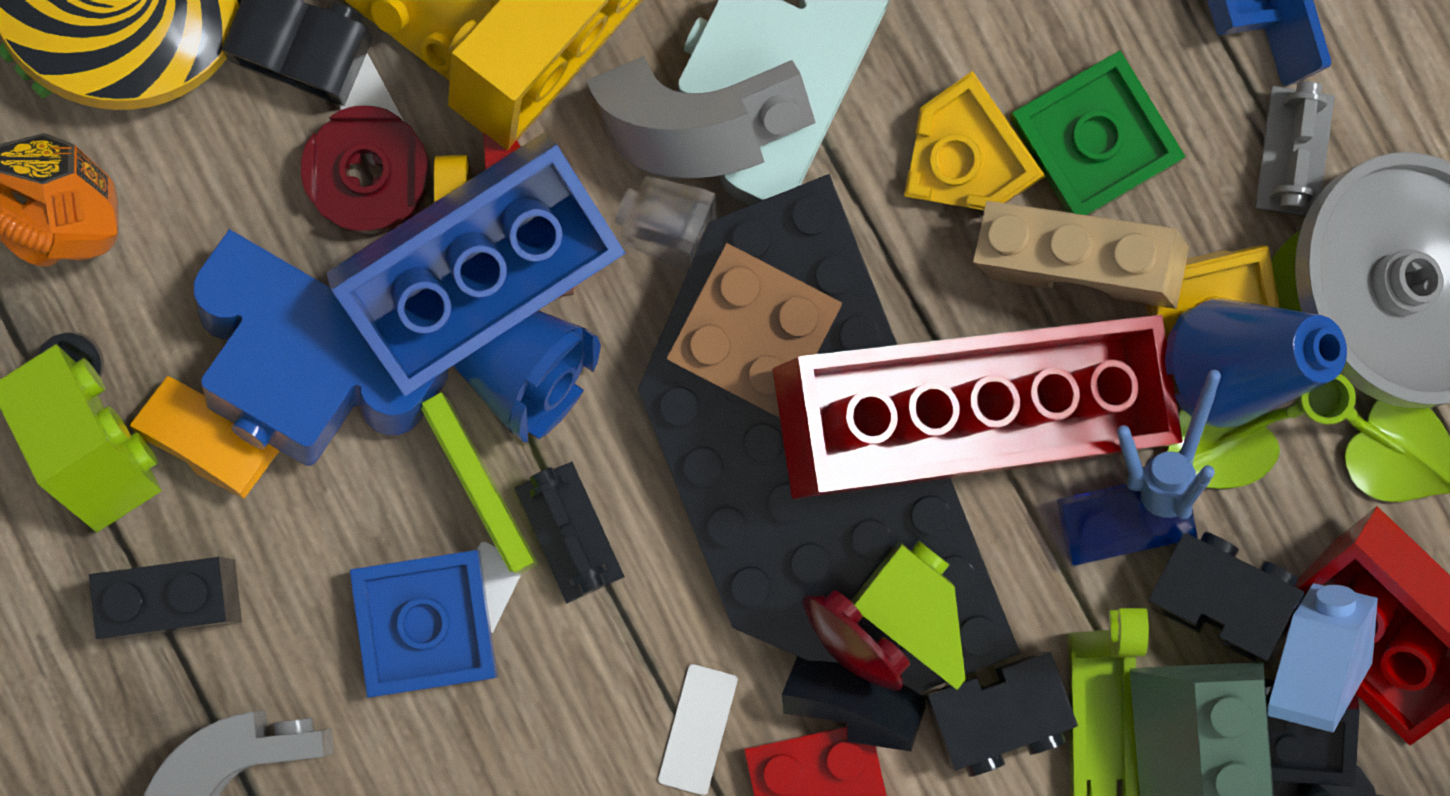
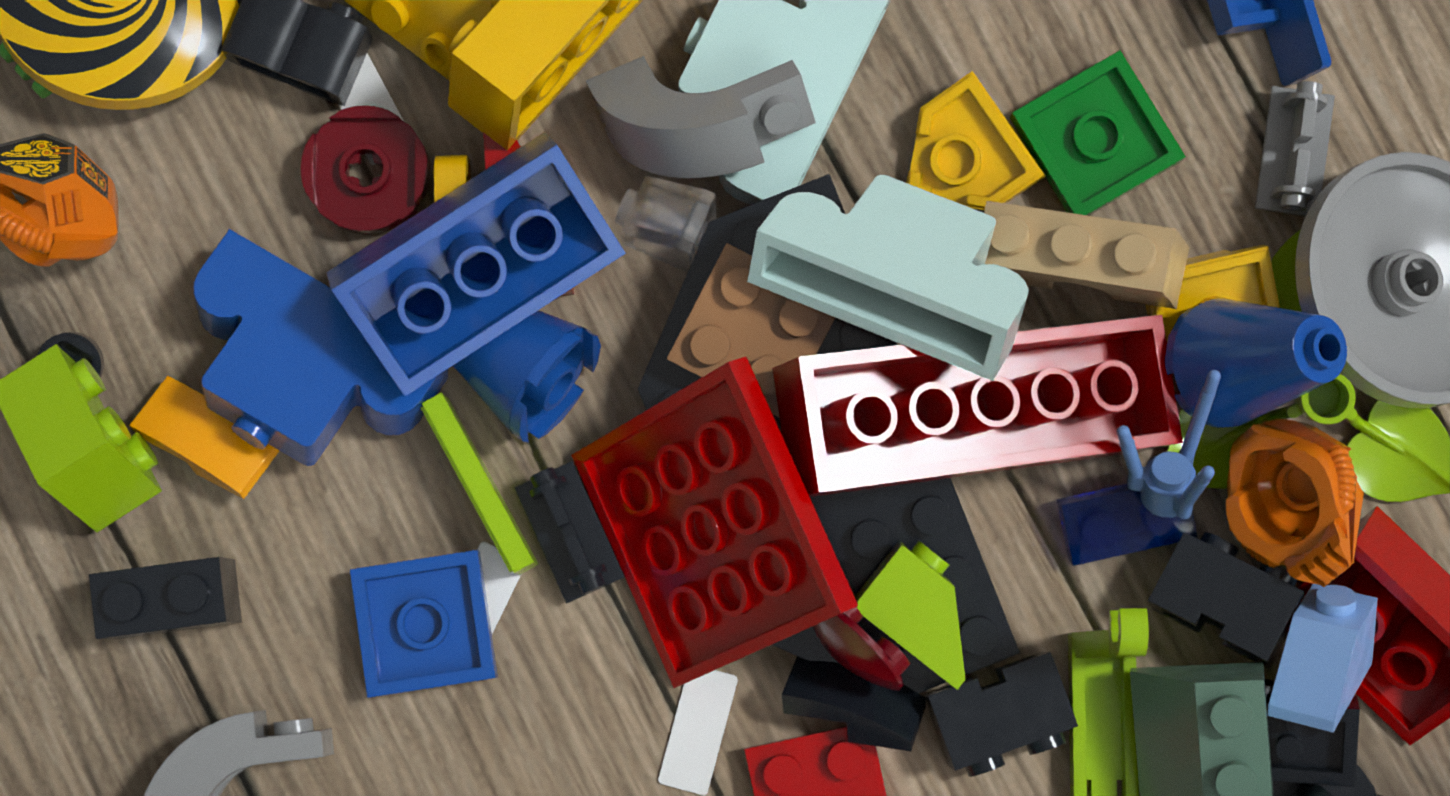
(713, 525): none -> red plate
(897, 268): none -> light aqua brick
(1294, 499): none -> orange helmet

